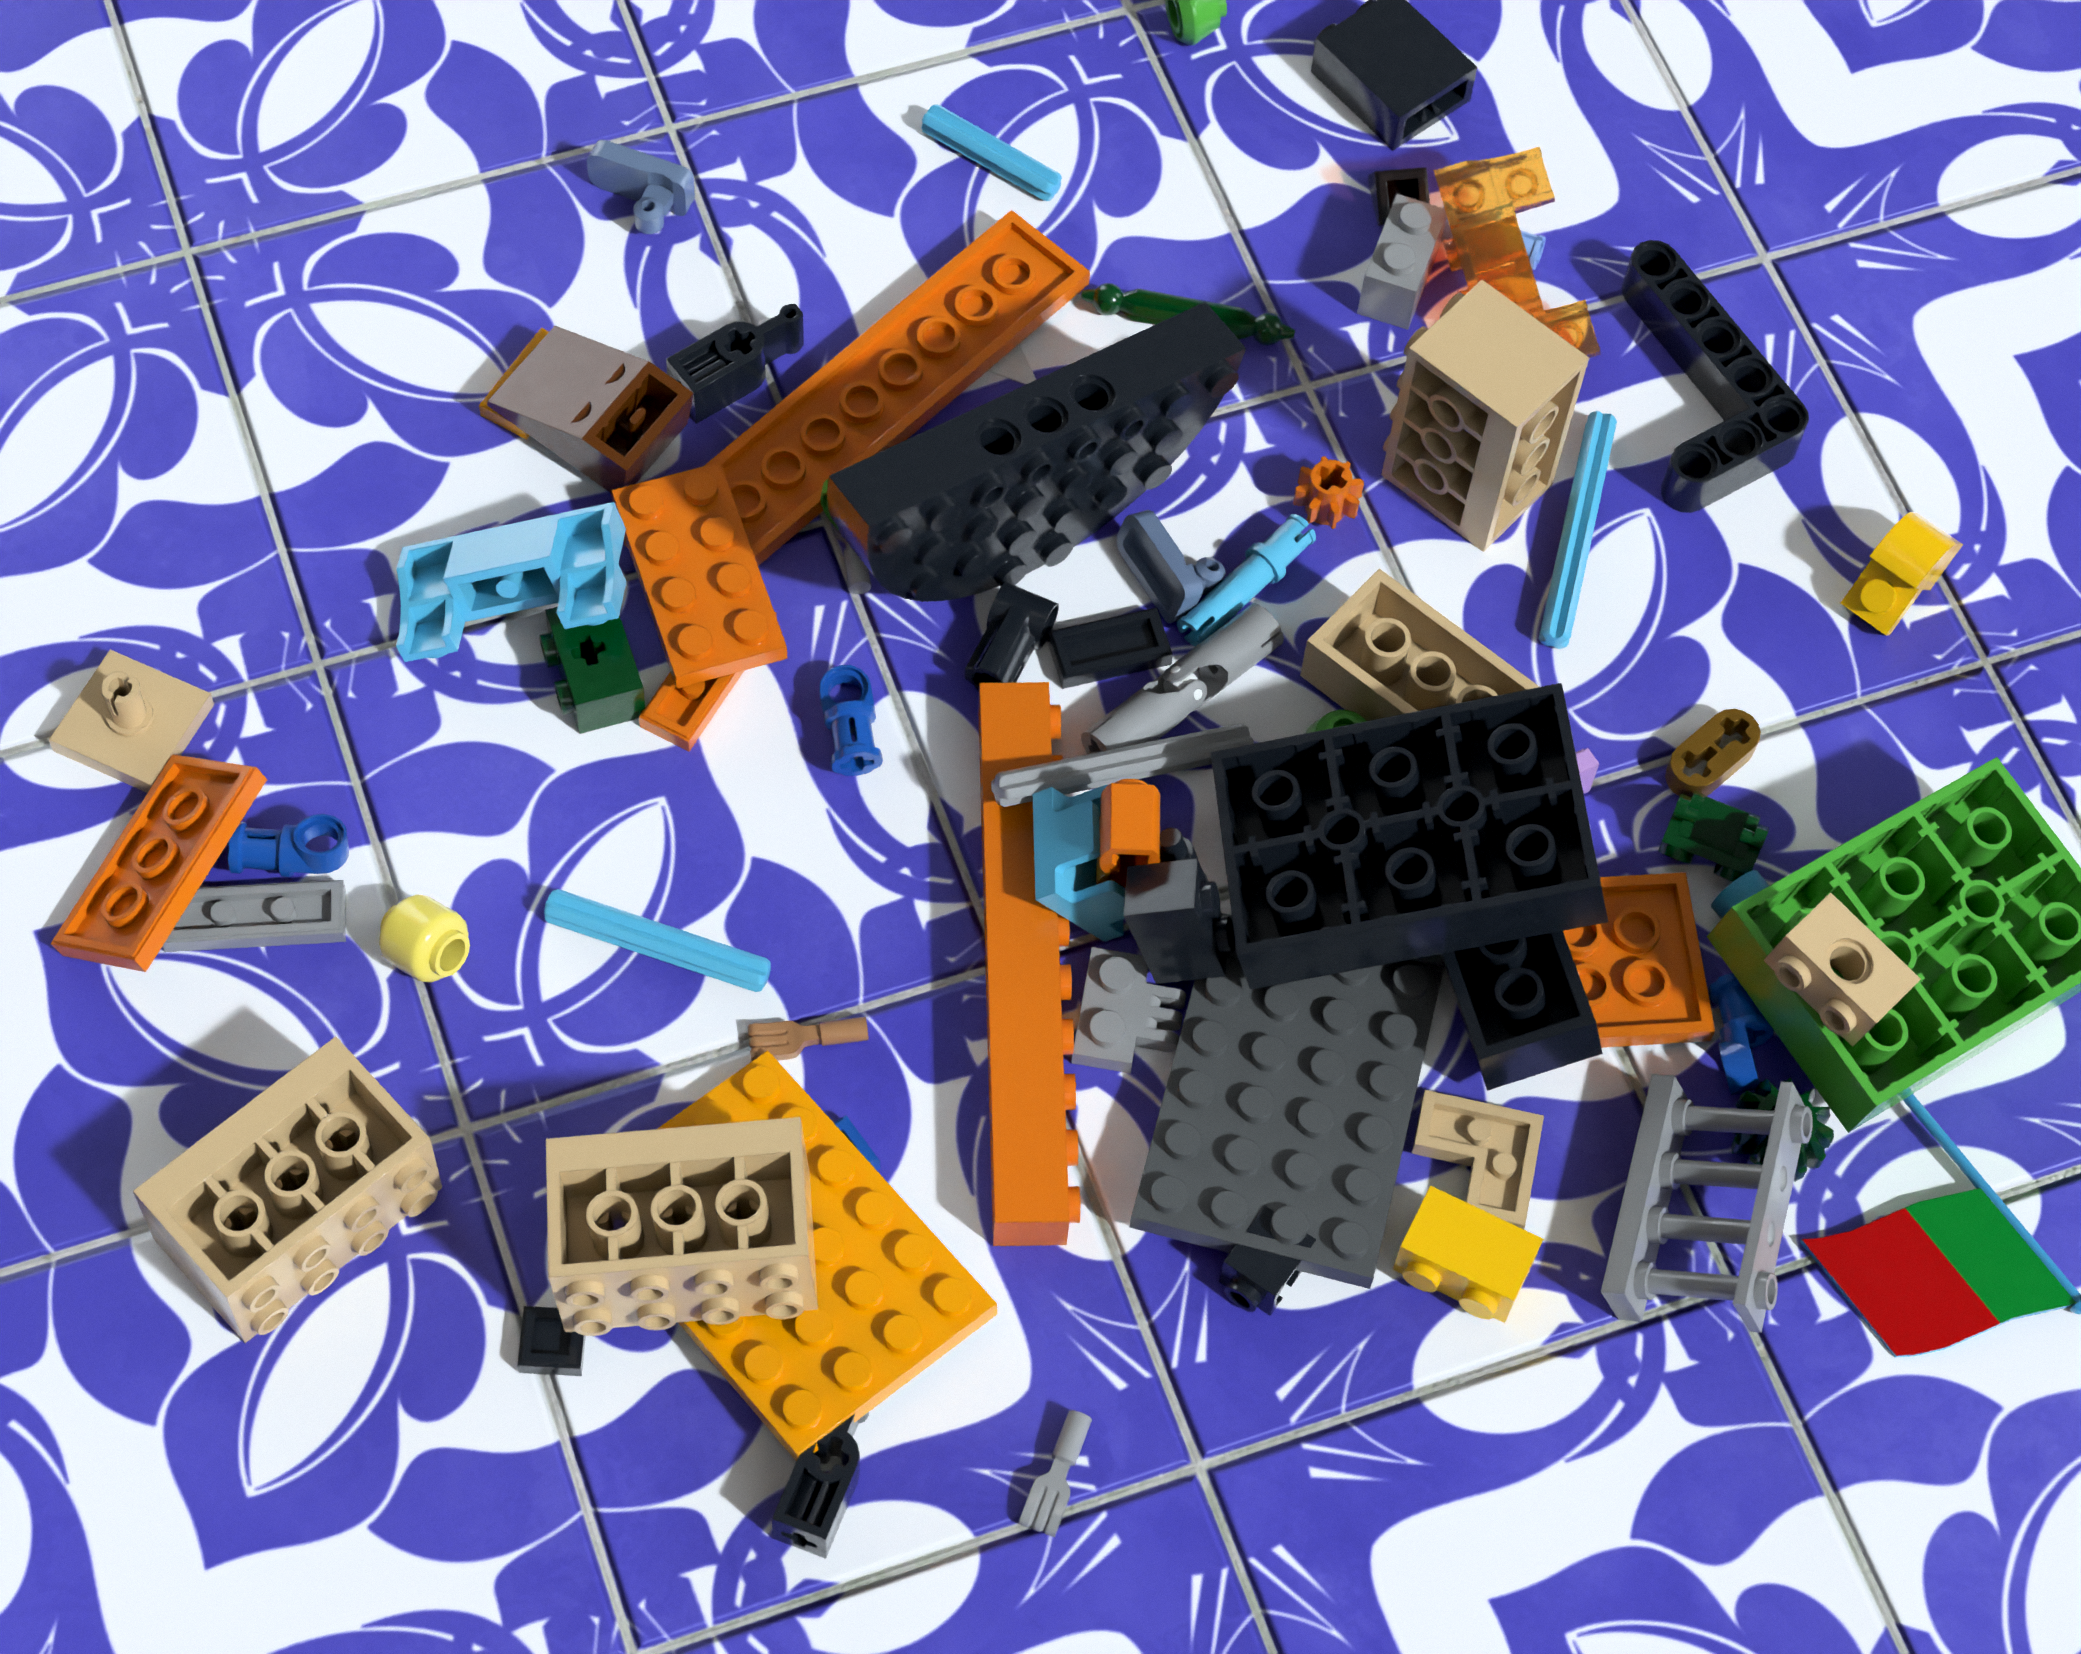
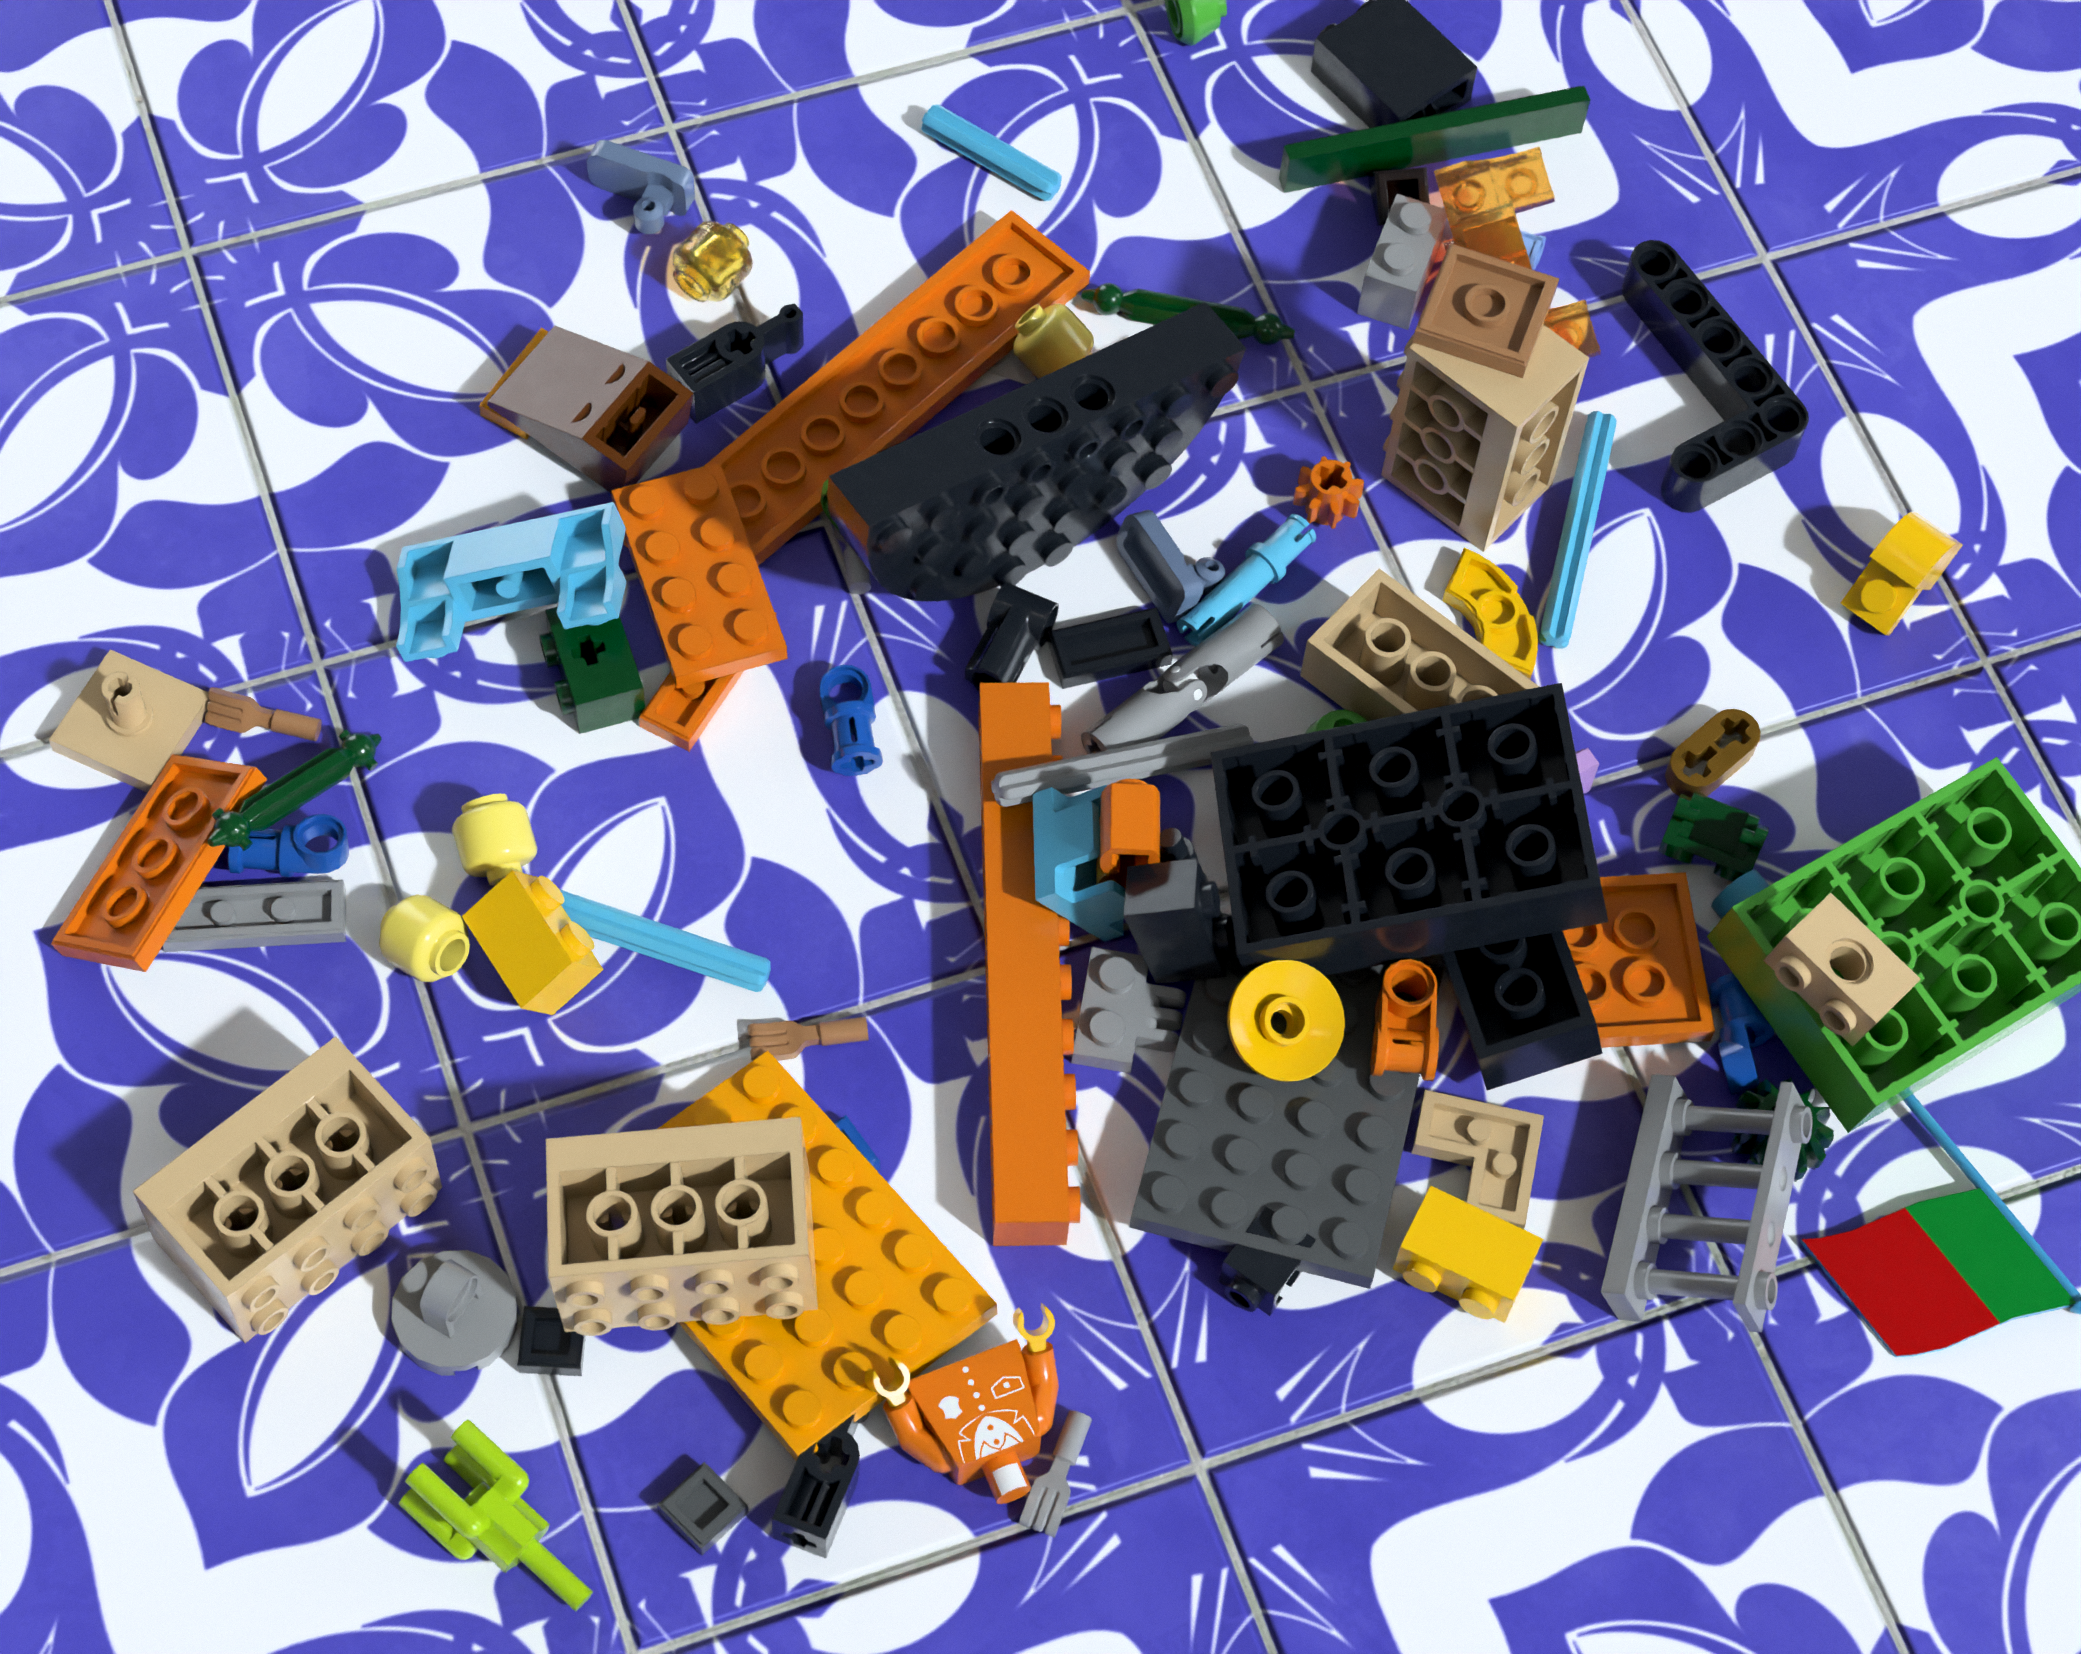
(243, 713): none -> medium nougat piece
(294, 790): none -> dark green wheel
(454, 1312): none -> light grey tile
(491, 1515): none -> lime plant
(494, 837): none -> light yellow head
(533, 942): none -> yellow brick
(703, 1508): none -> dark grey tile
(712, 261): none -> clear yellow head
(979, 1411): none -> orange torso
(1051, 339): none -> light yellow head
(1311, 1013): none -> yellow dish
(1406, 1031): none -> orange piece
(1433, 138): none -> dark green tile
(1485, 310): none -> medium nougat tile
(1494, 610): none -> yellow tile

